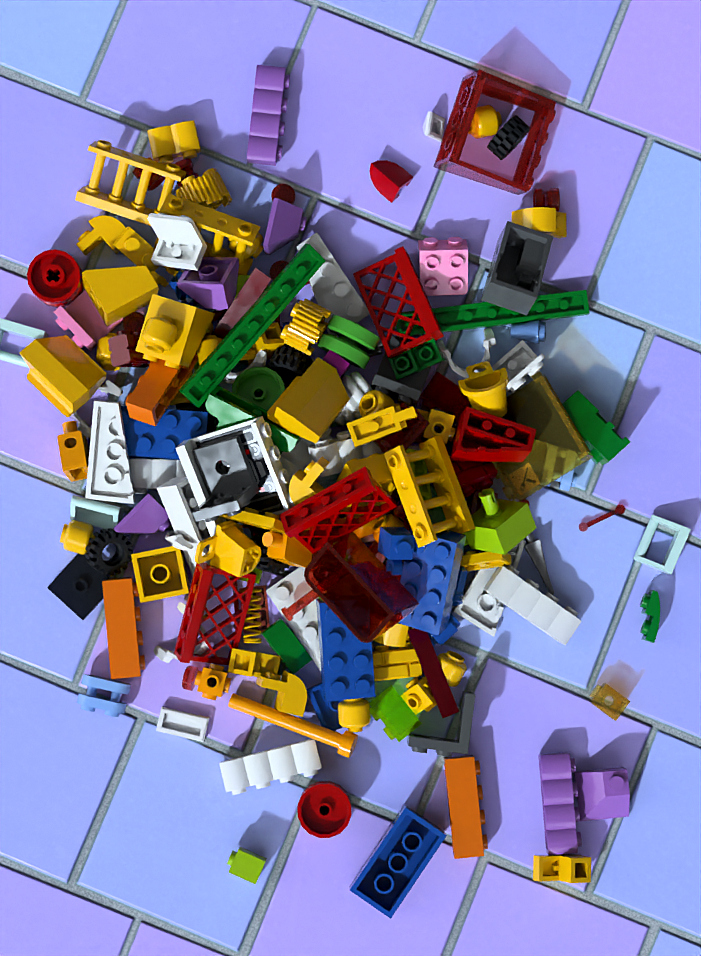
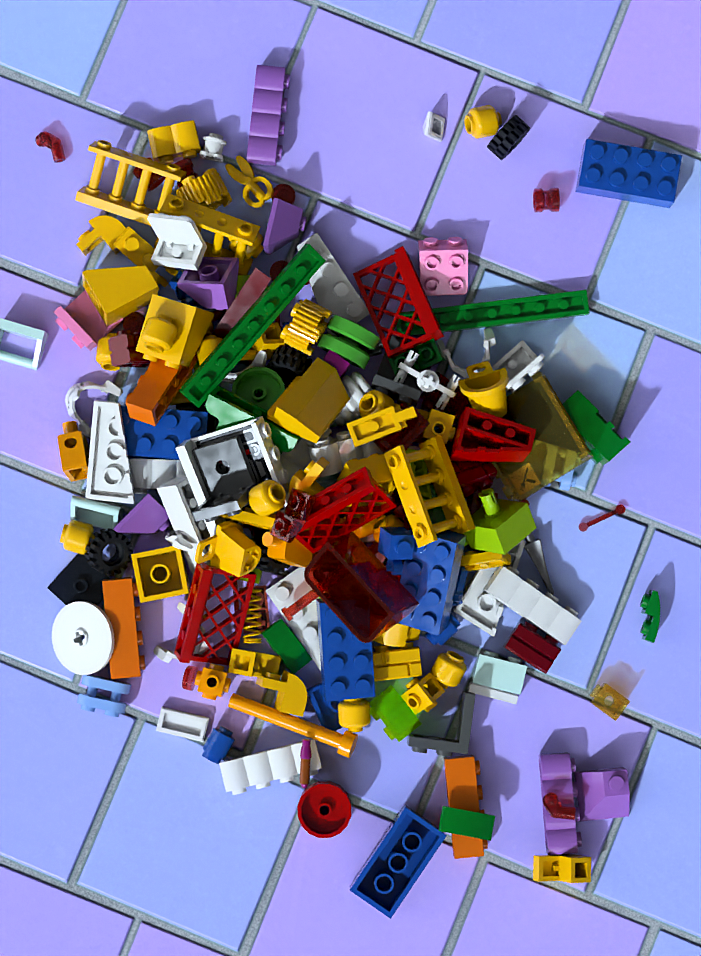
(48, 266): red wheel -> none
(50, 141): none -> clear red arm
(62, 372): yellow helmet -> none
(96, 648): none -> white piece
(213, 148): none -> white brick
(218, 744): none -> blue brick
(246, 864): lime brick -> none
(248, 178): none -> yellow piece
(267, 497): none -> yellow head
(290, 522): none -> clear red slope
(305, 755): none -> piece
(389, 178): red brick -> none
(427, 380): none -> white axle
(433, 672): dark red sticker -> none
(461, 118): clear red windscreen -> none
(466, 823): none -> green slope
(493, 693): none -> white tile
(499, 673): none -> light aqua brick
(517, 268): dark grey piece -> none
(530, 331): medium blue cone -> none
(532, 647): none -> dark red brick
(543, 220): yellow brick -> none
(555, 809): none -> clear red arm
(628, 173): none -> blue brick
(673, 551): light aqua tile -> none

